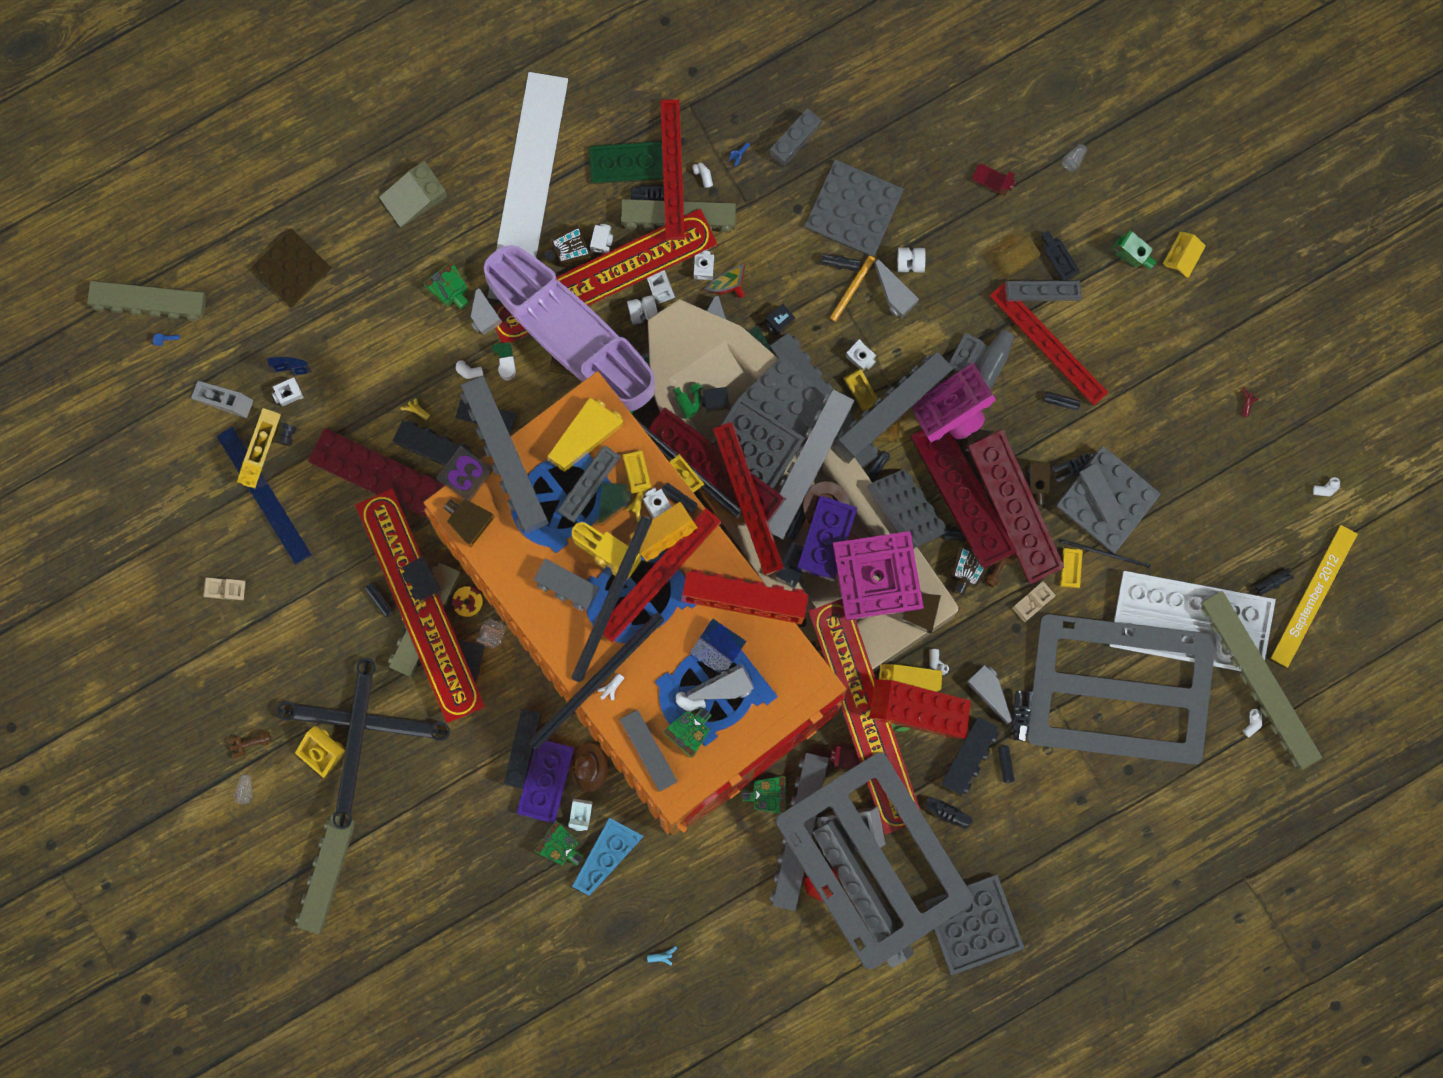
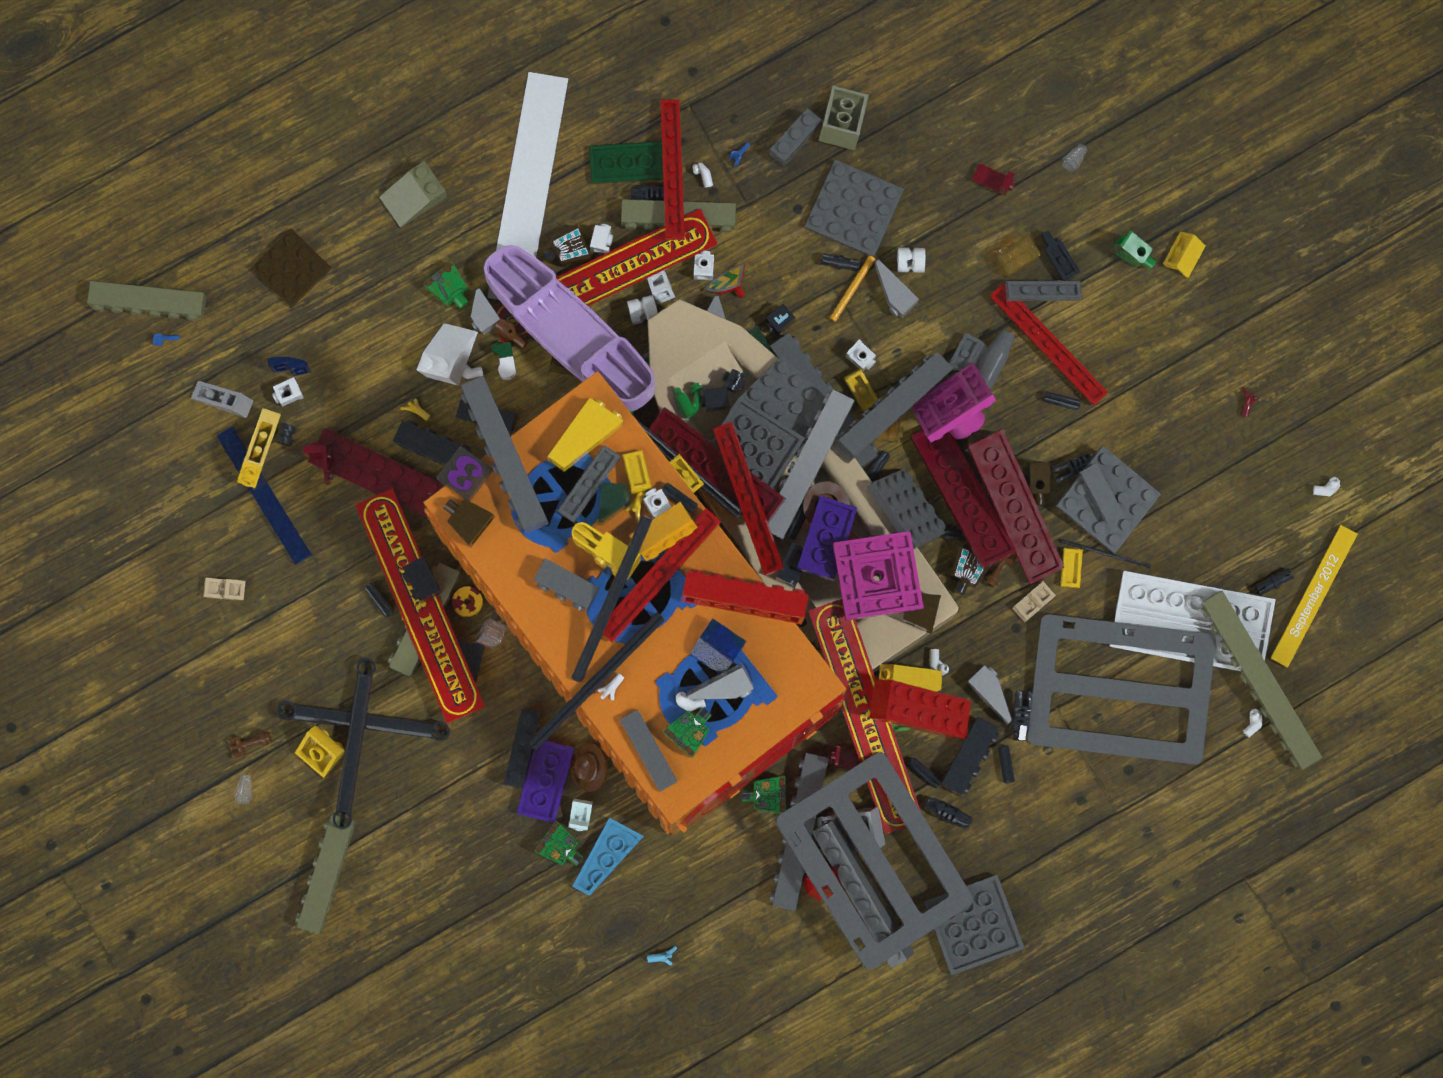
(315, 449): none -> dark red bracket
(447, 354): none -> white slope
(508, 331): none -> reddish brown piece
(733, 380): none -> black gear
(843, 118): none -> olive slope
(925, 773): none -> black axle

